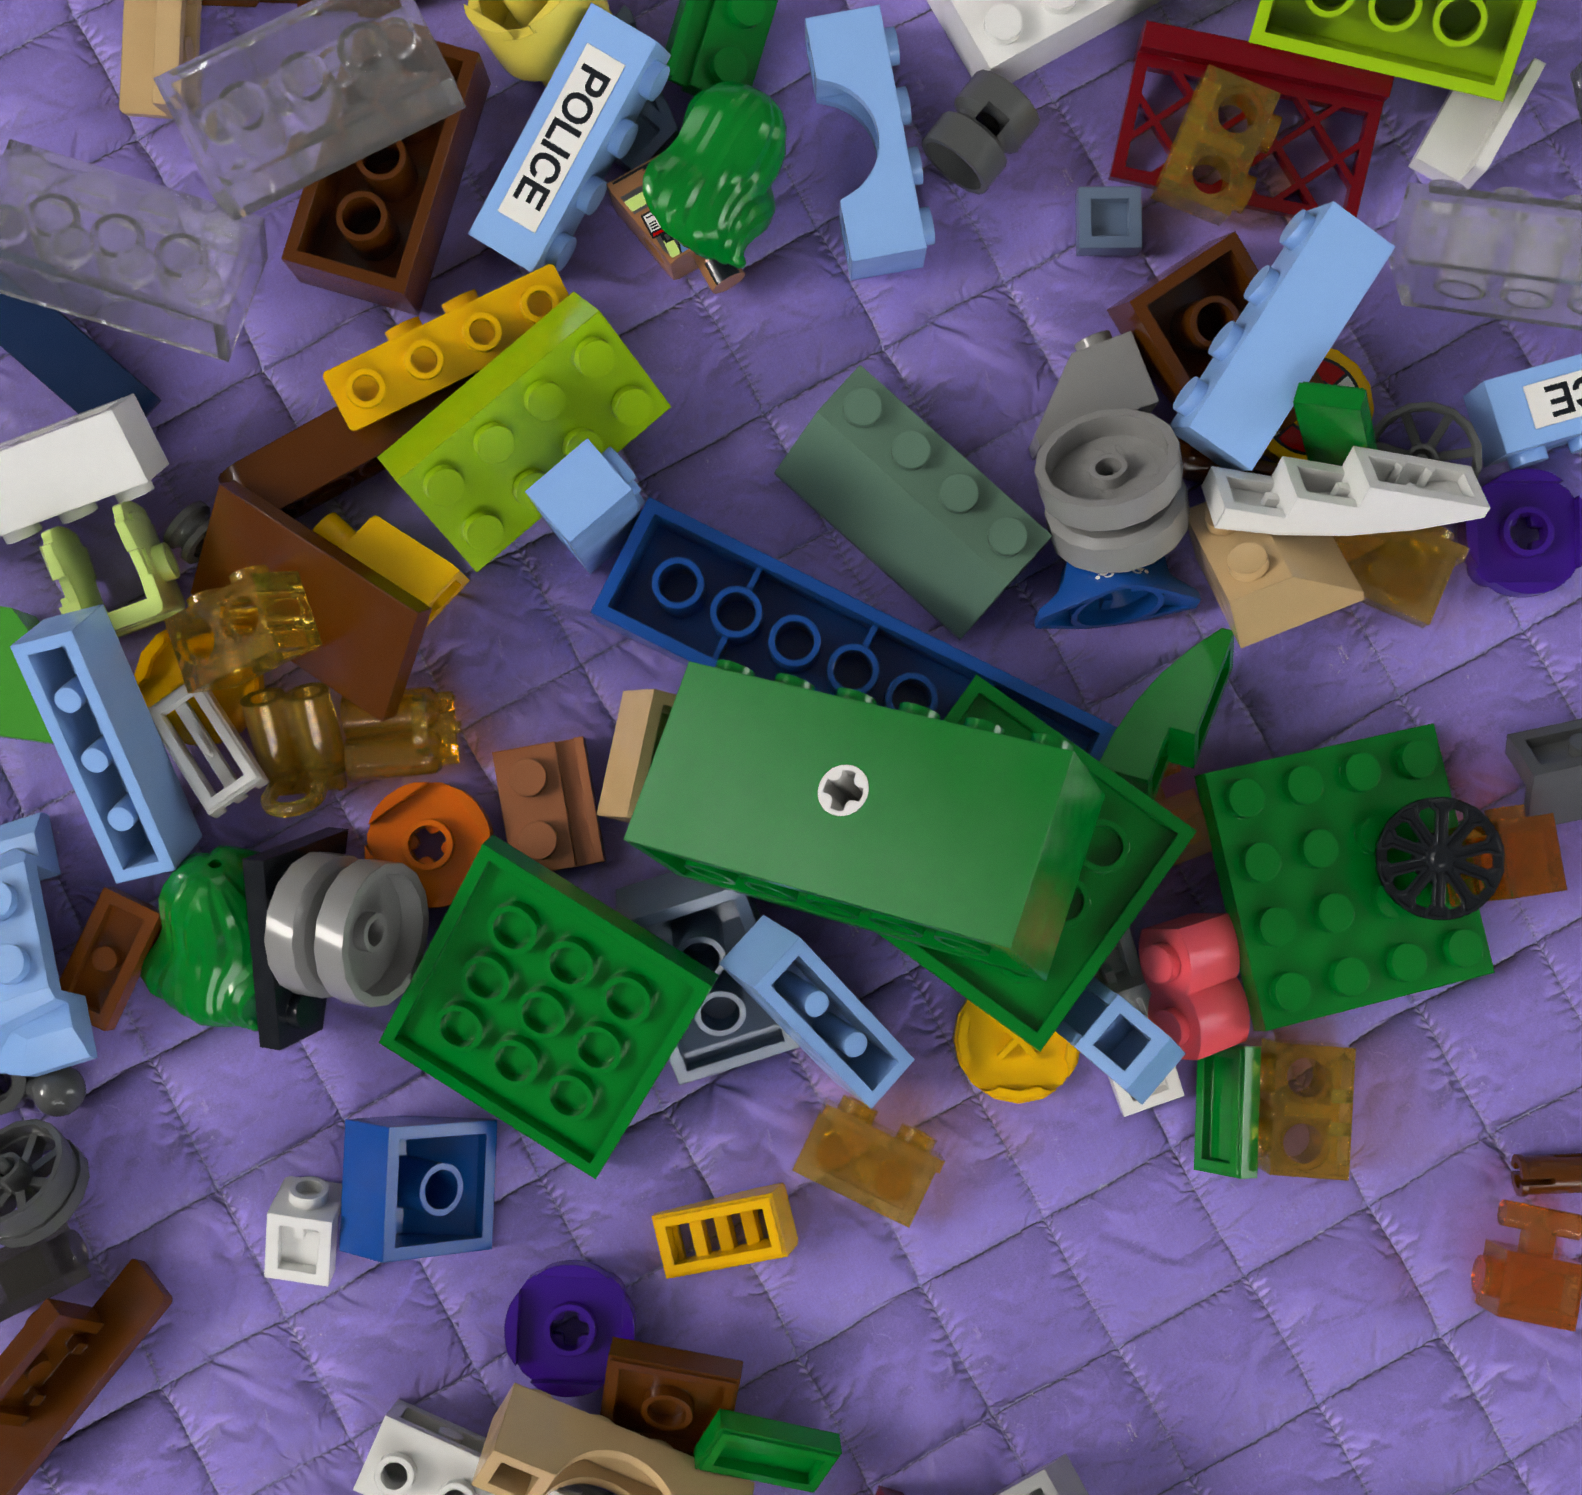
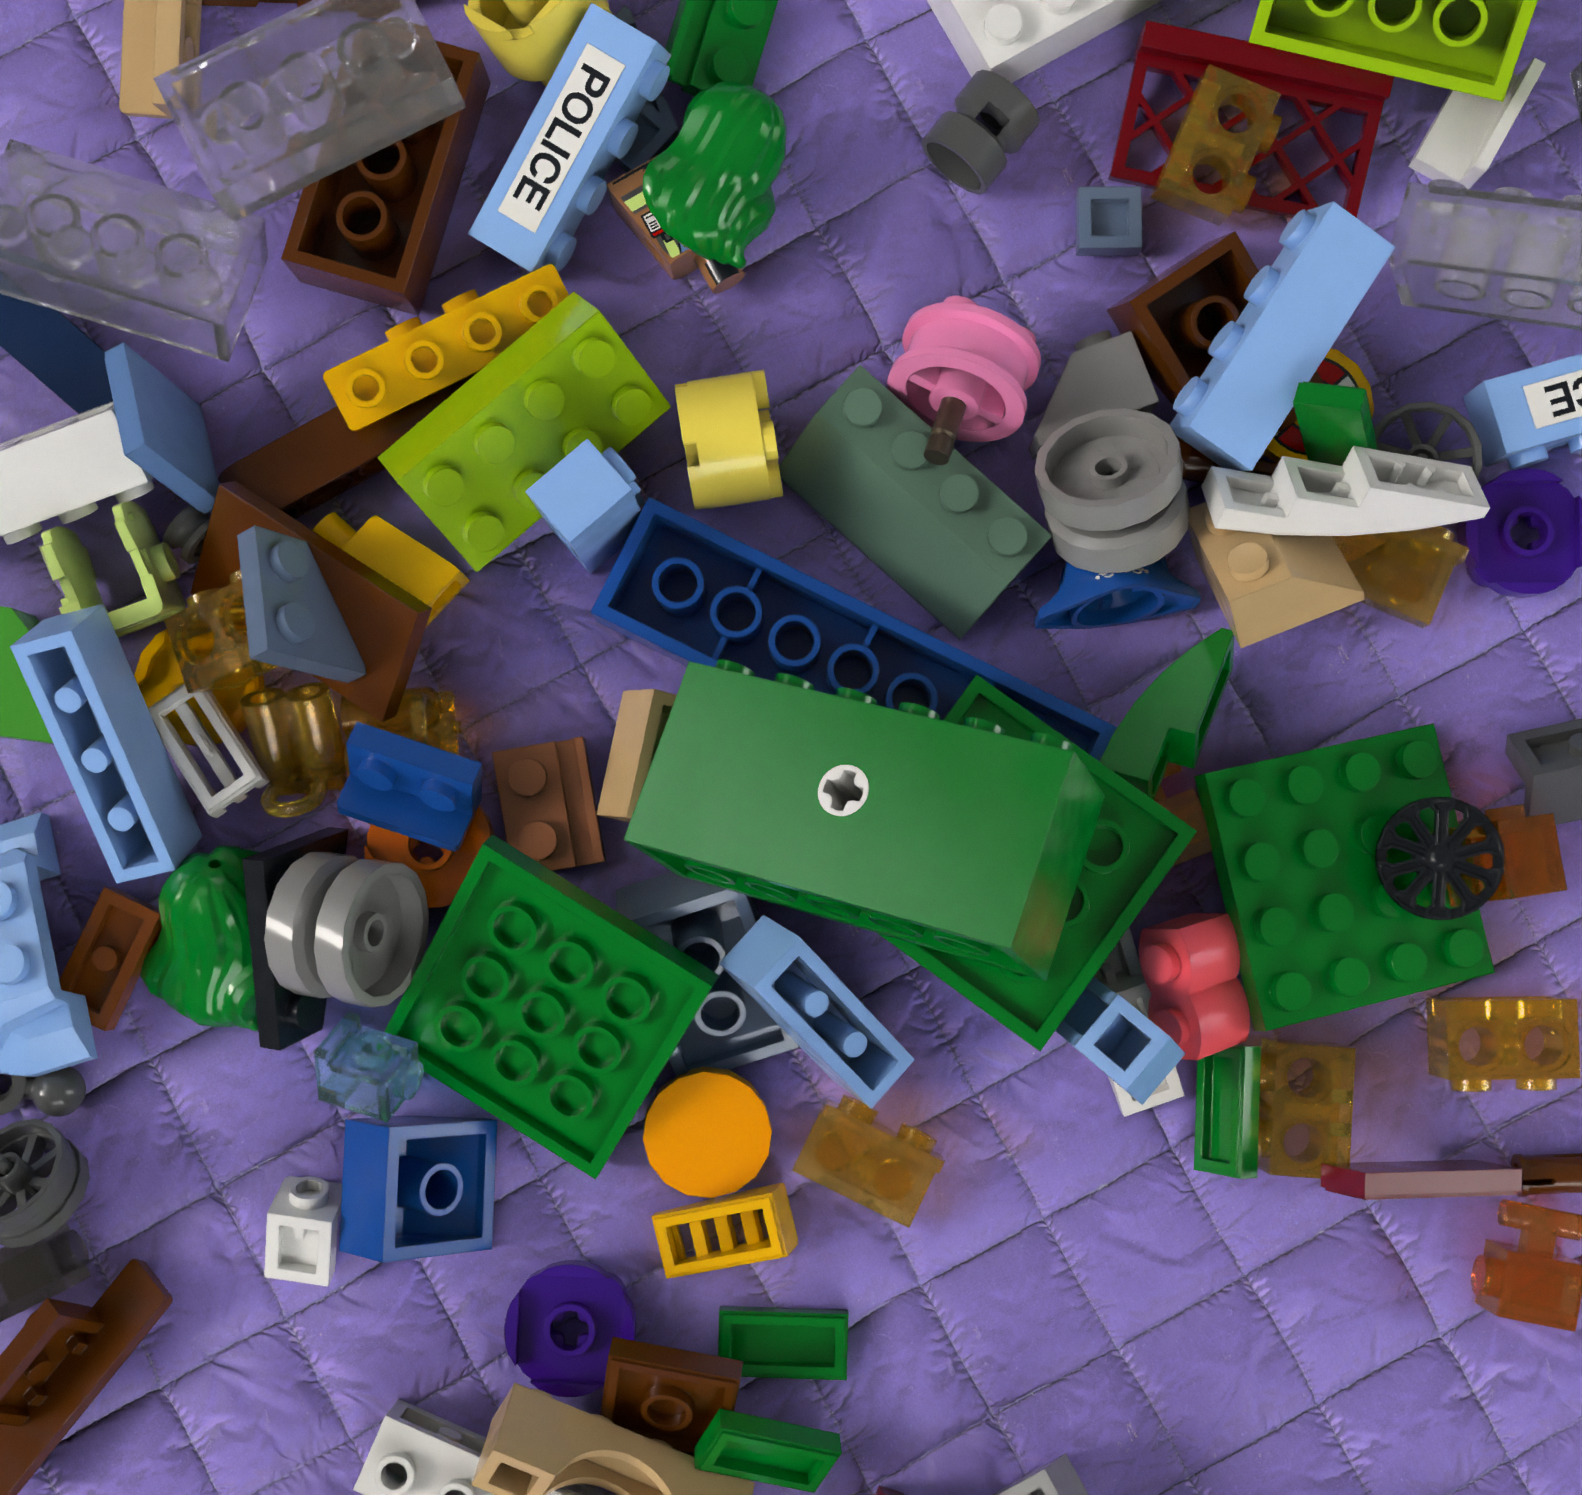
(161, 428): none -> medium blue tile
(291, 609): none -> sand blue wing
(366, 1069): none -> clear light blue brick
(410, 787): none -> blue bracket
(707, 1132): none -> light orange tile
(728, 440): none -> light yellow brick
(785, 1341): none -> green tile
(853, 71): light blue arch -> none
(964, 373): none -> bright pink wheel
(1005, 1063): yellow tile -> none
(1420, 1179): none -> tile
(1502, 1032): none -> clear yellow brick

